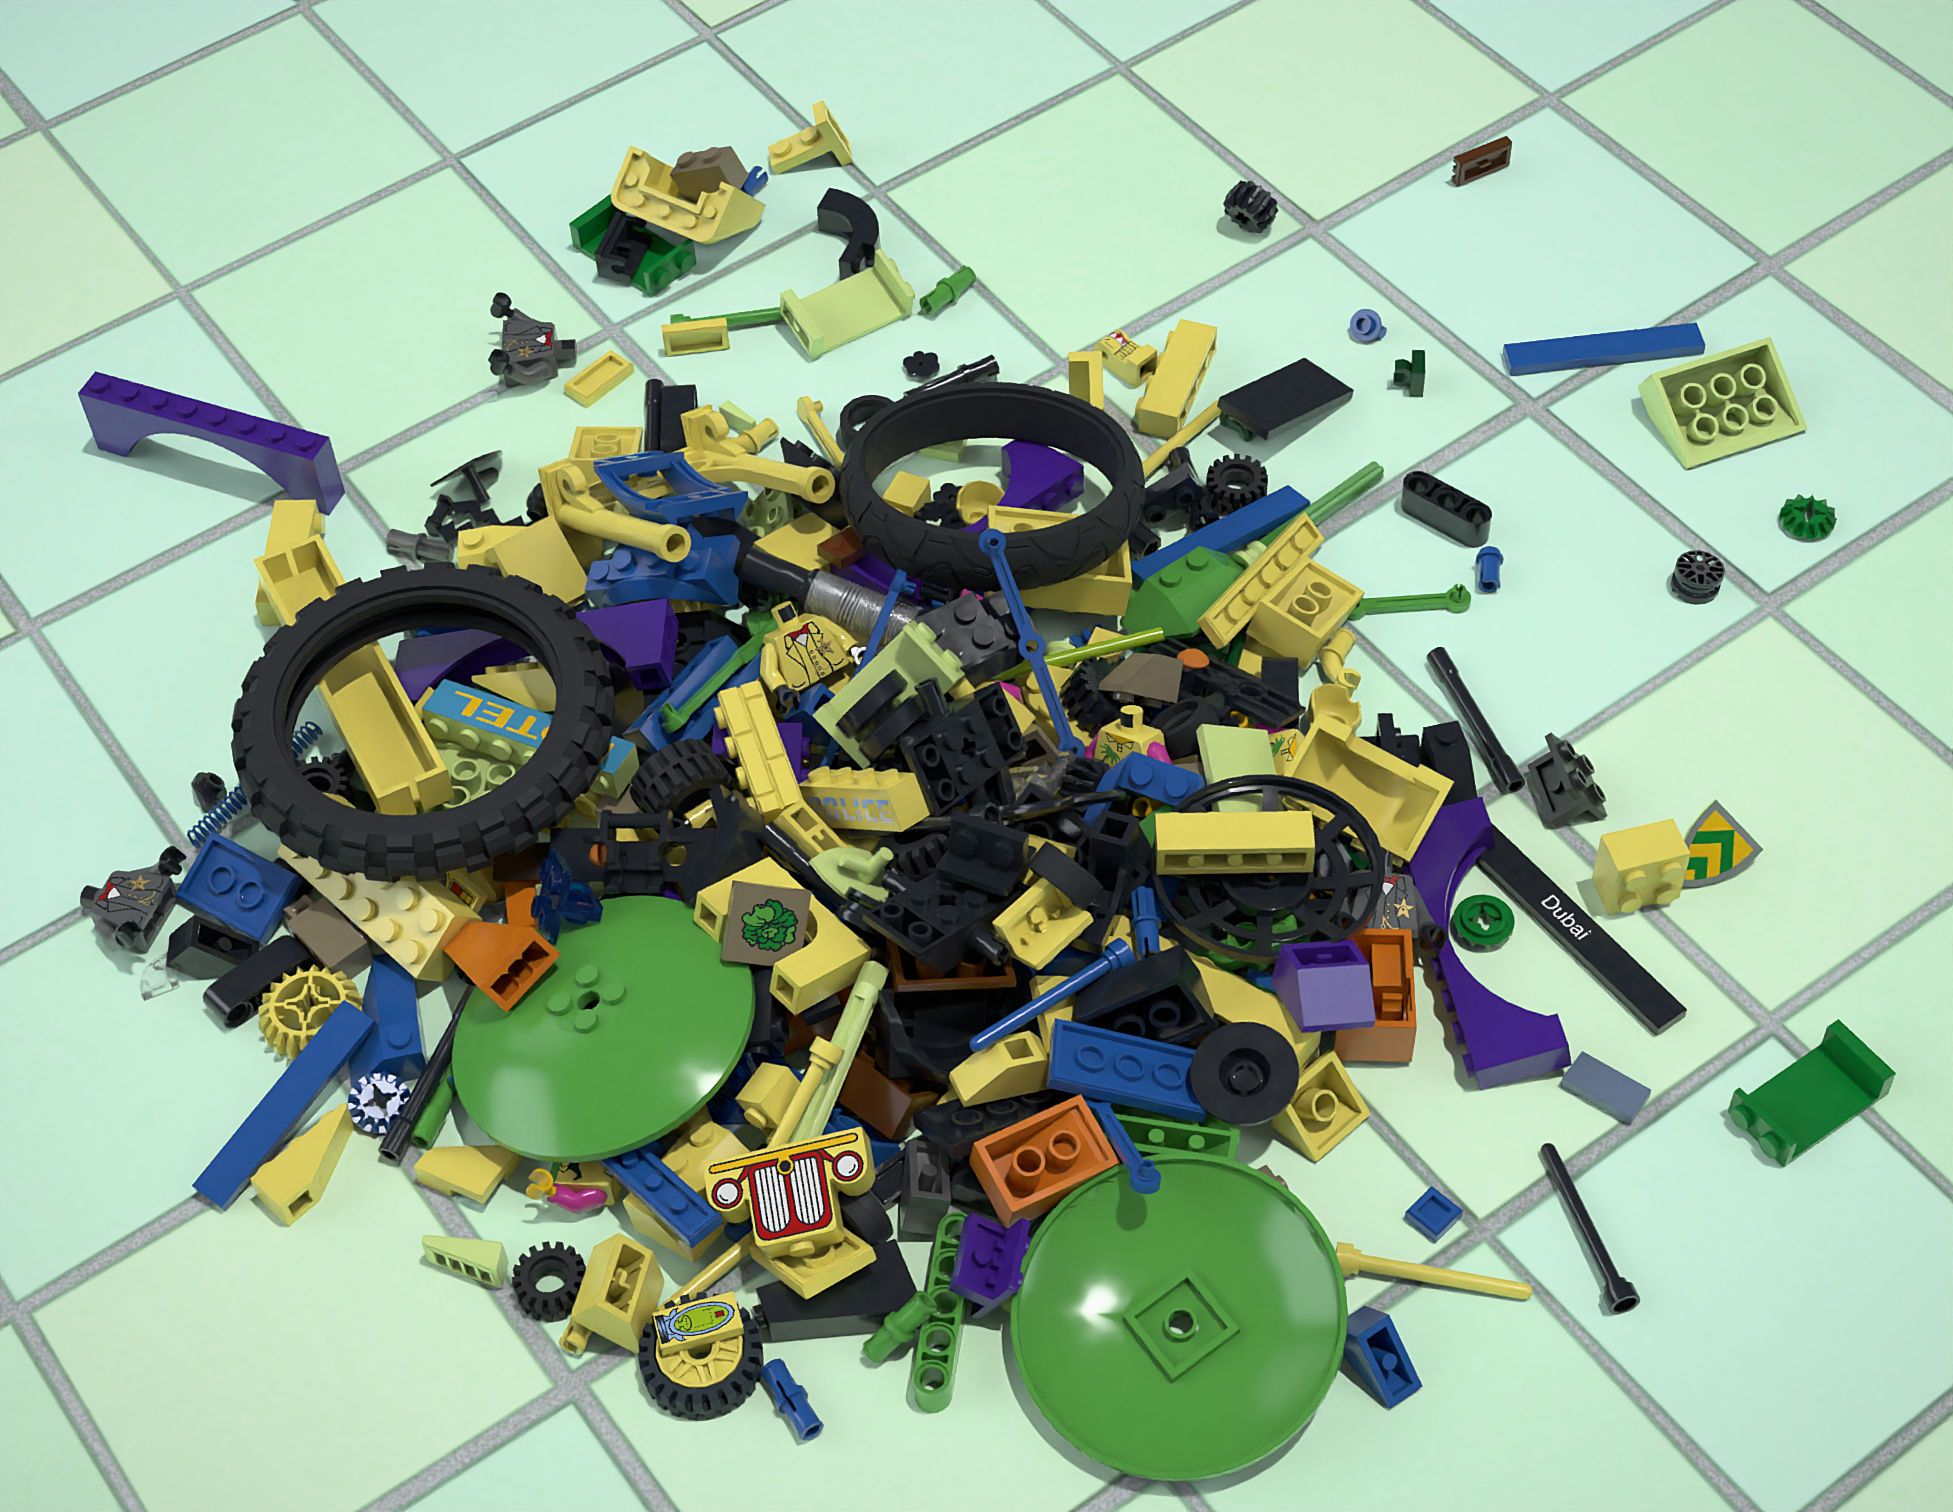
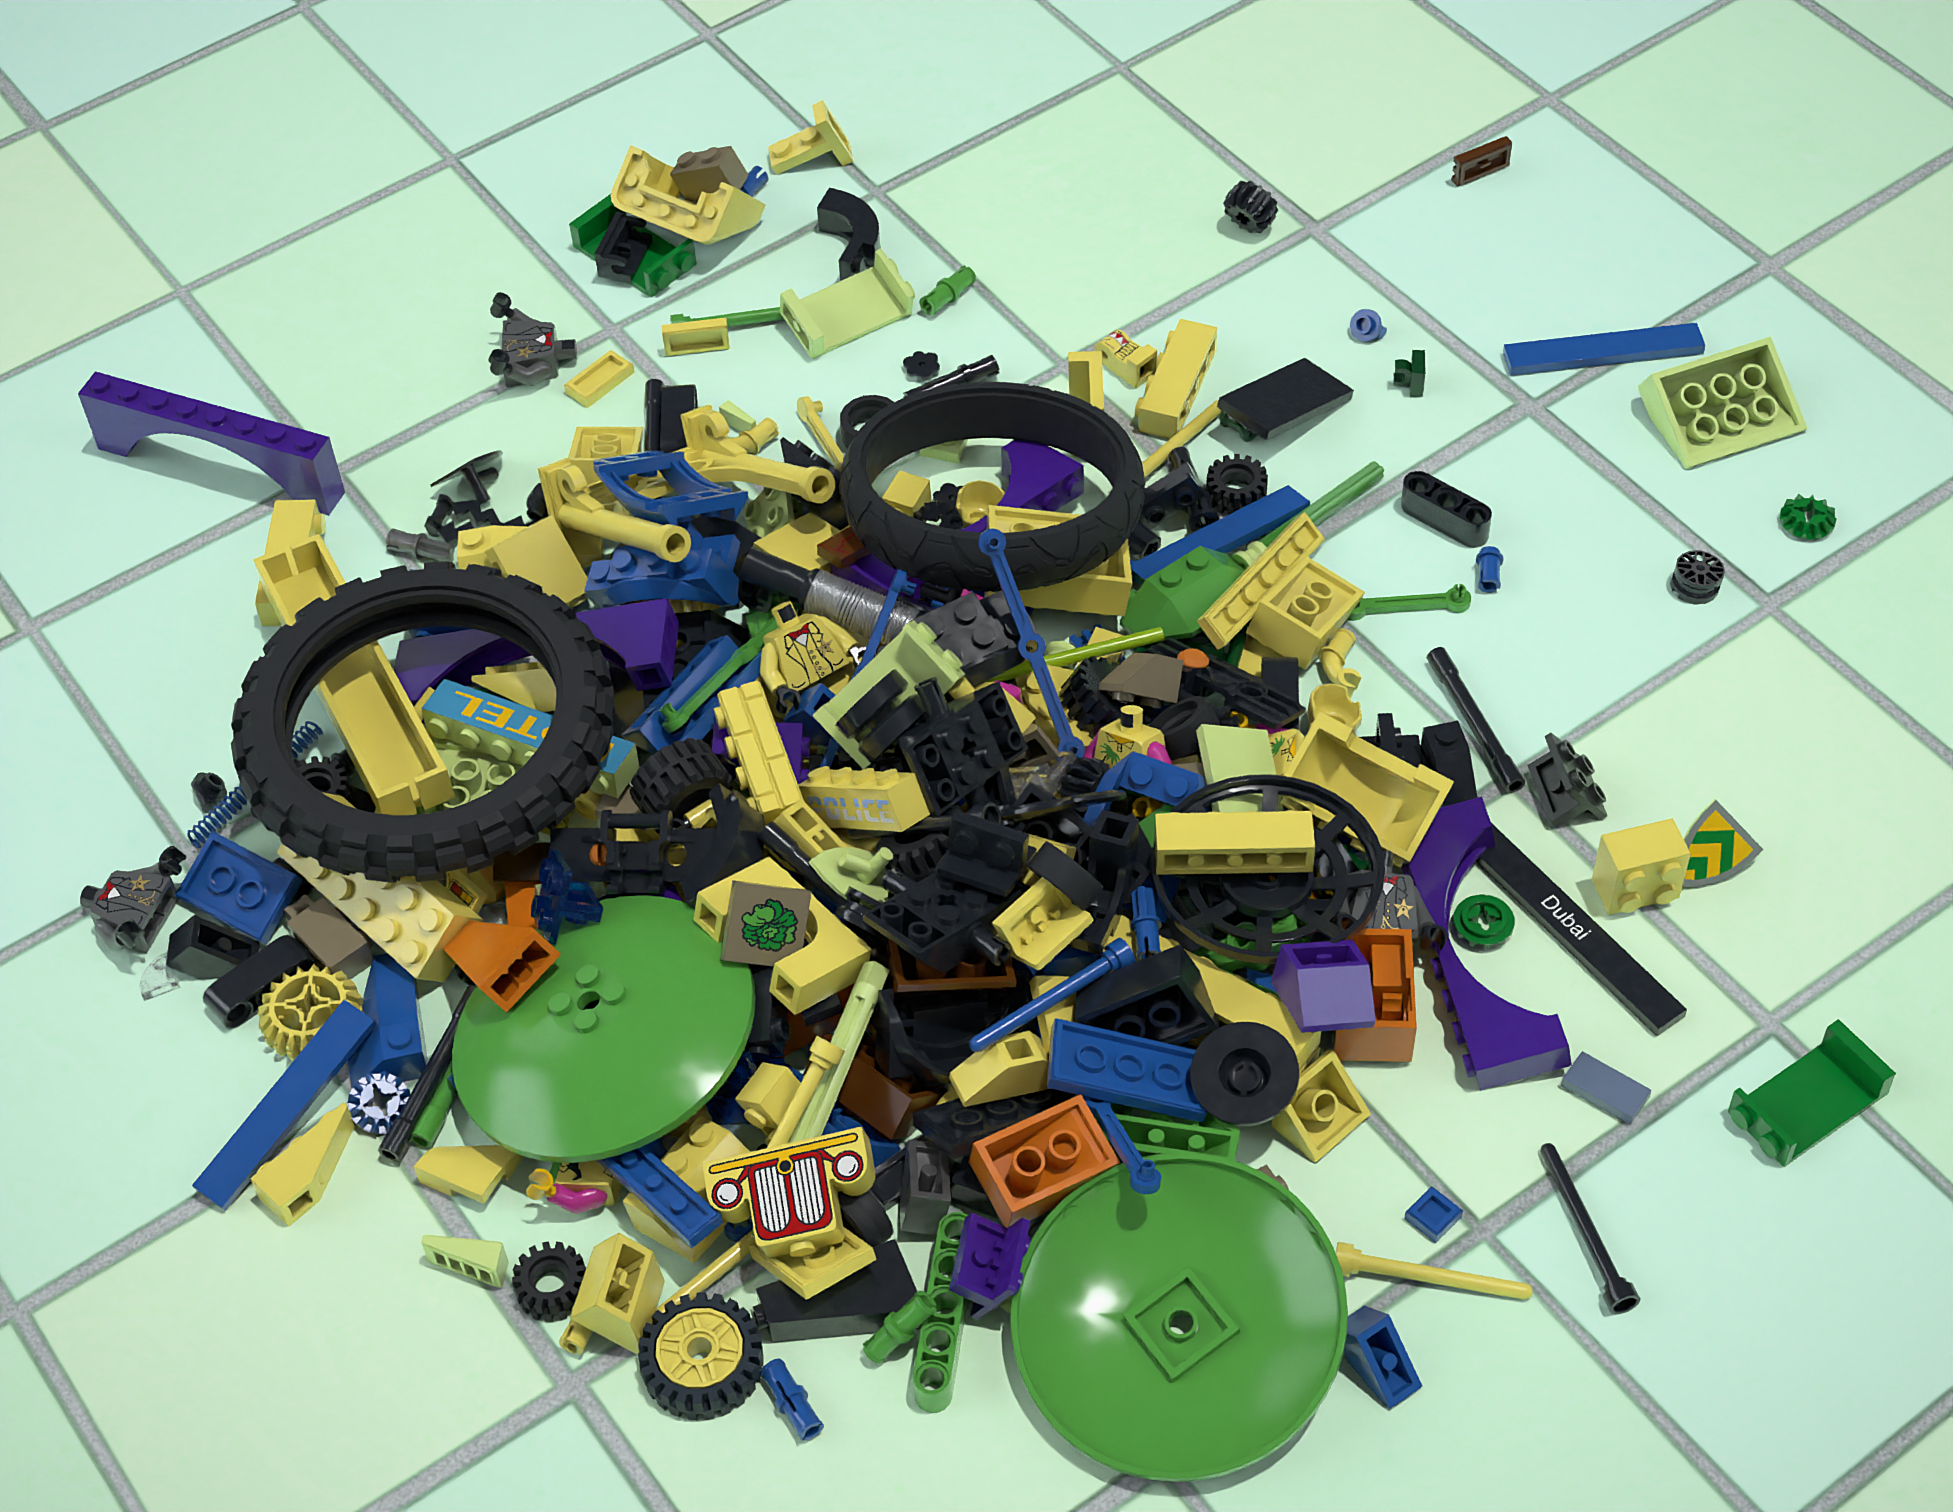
(698, 1323): tile -> none

